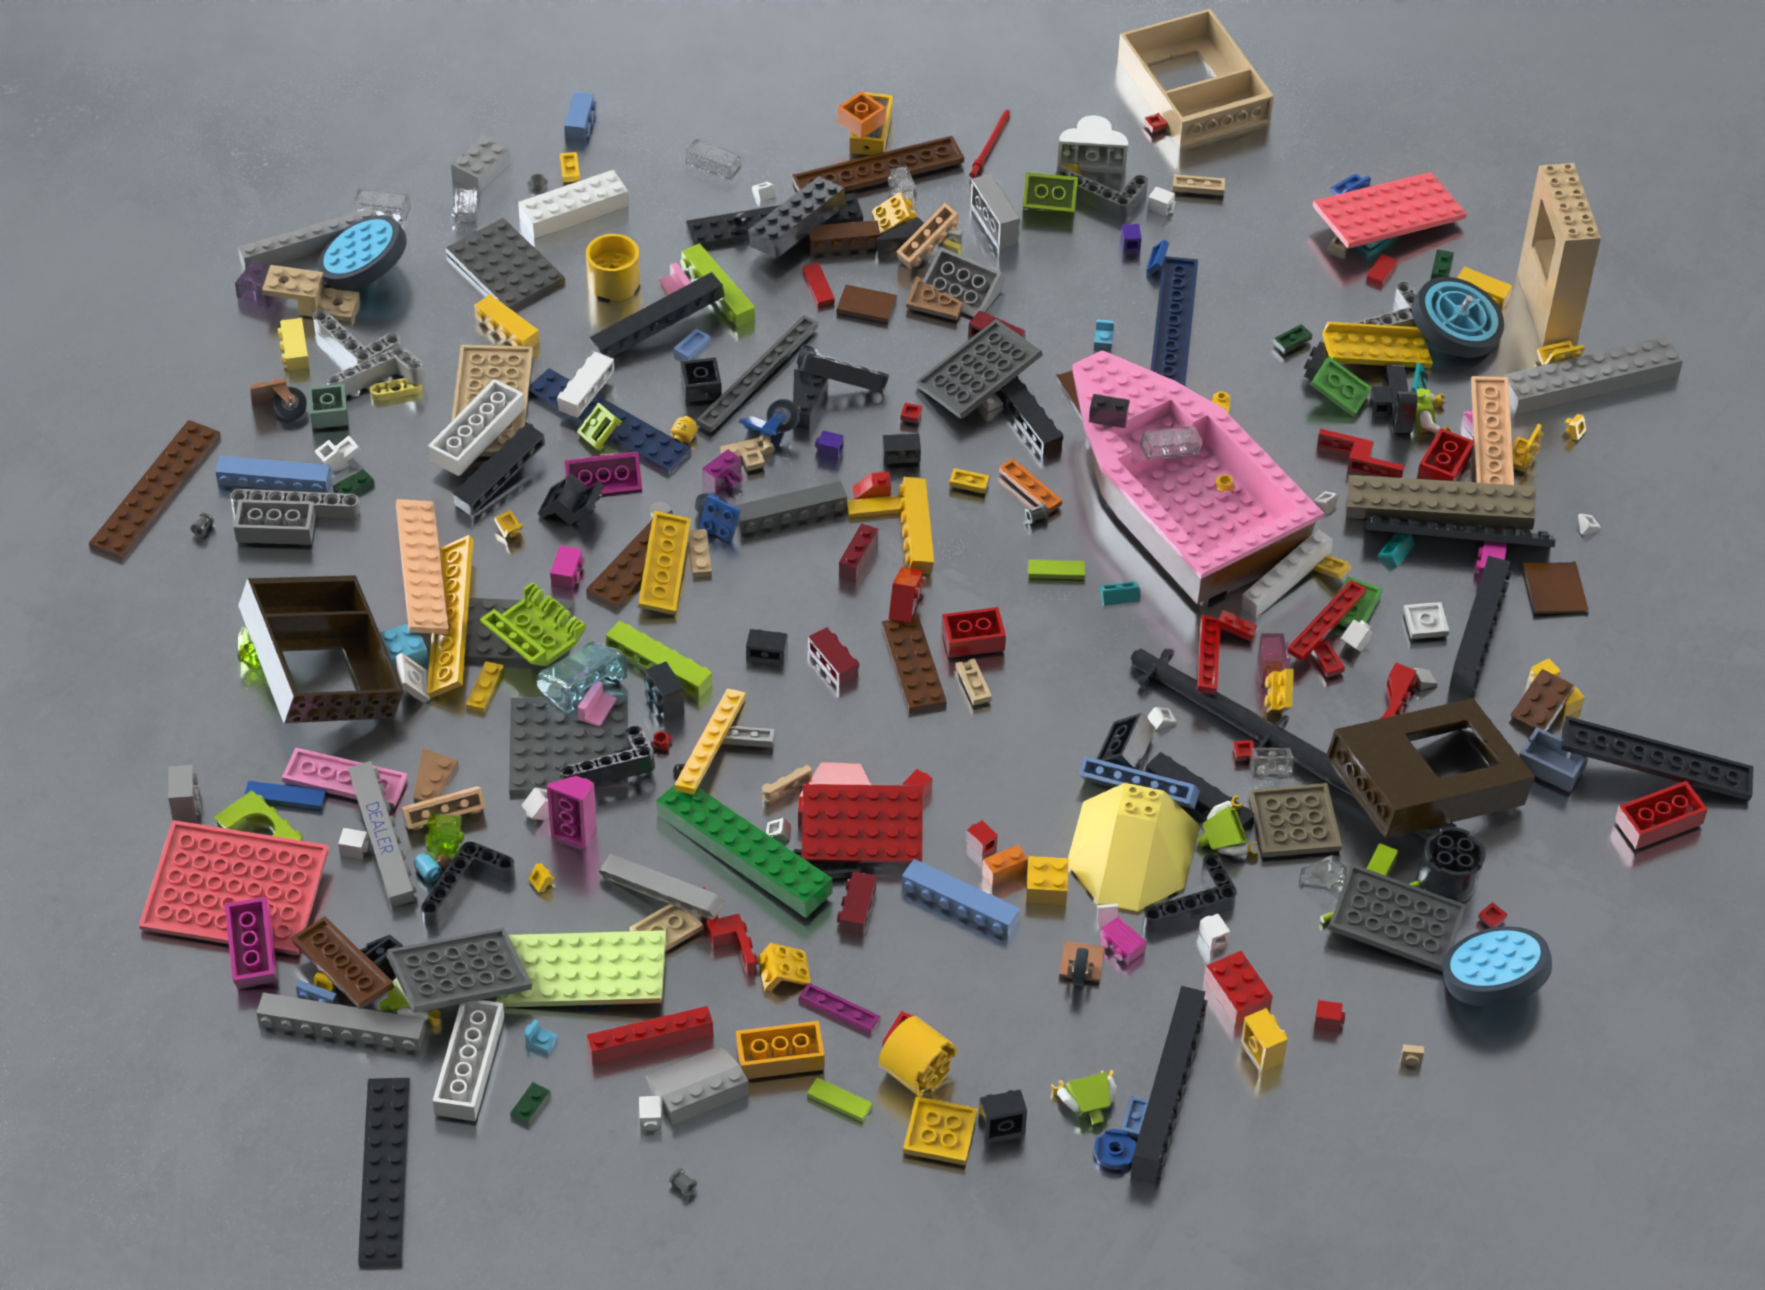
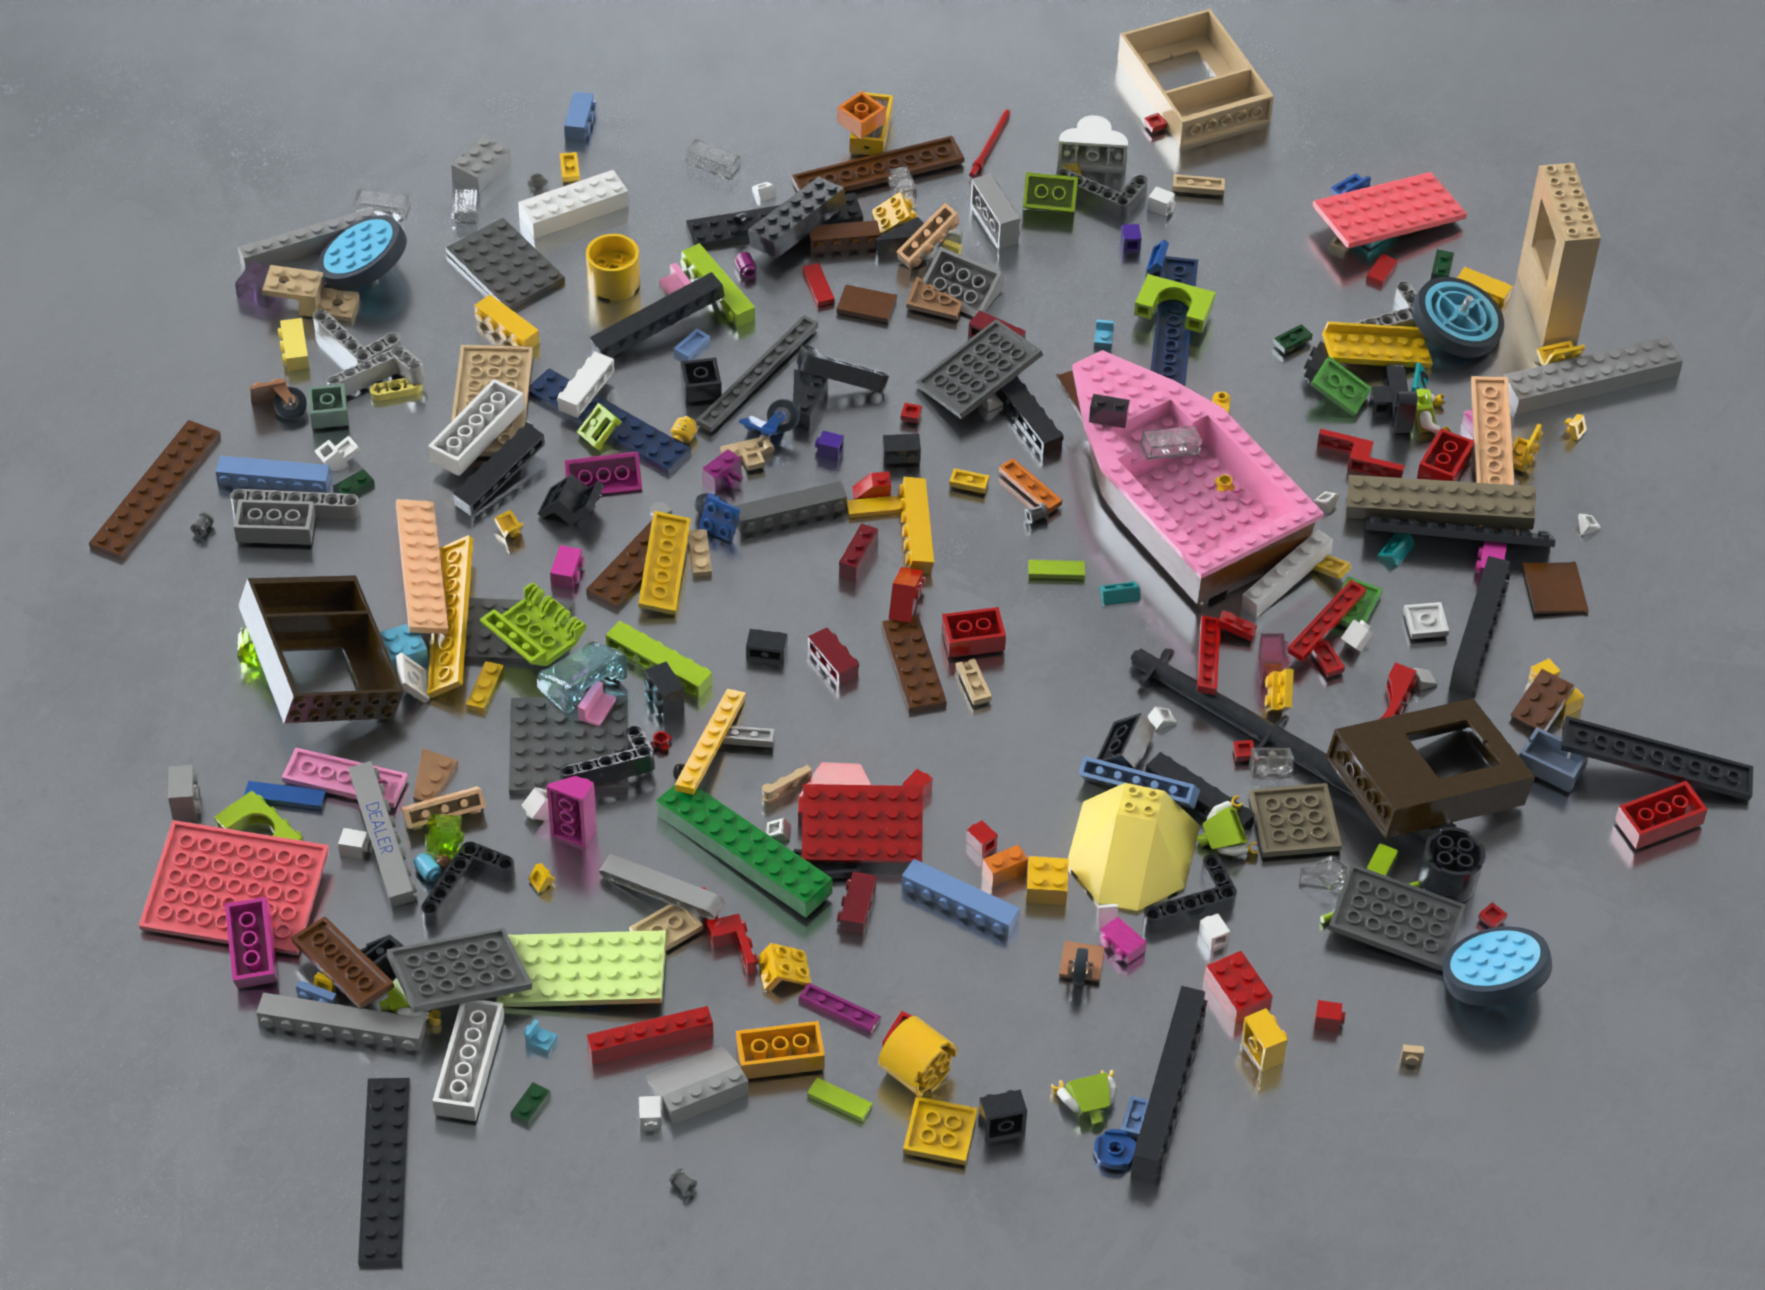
(745, 264): none -> magenta brick
(1159, 289): none -> lime arch

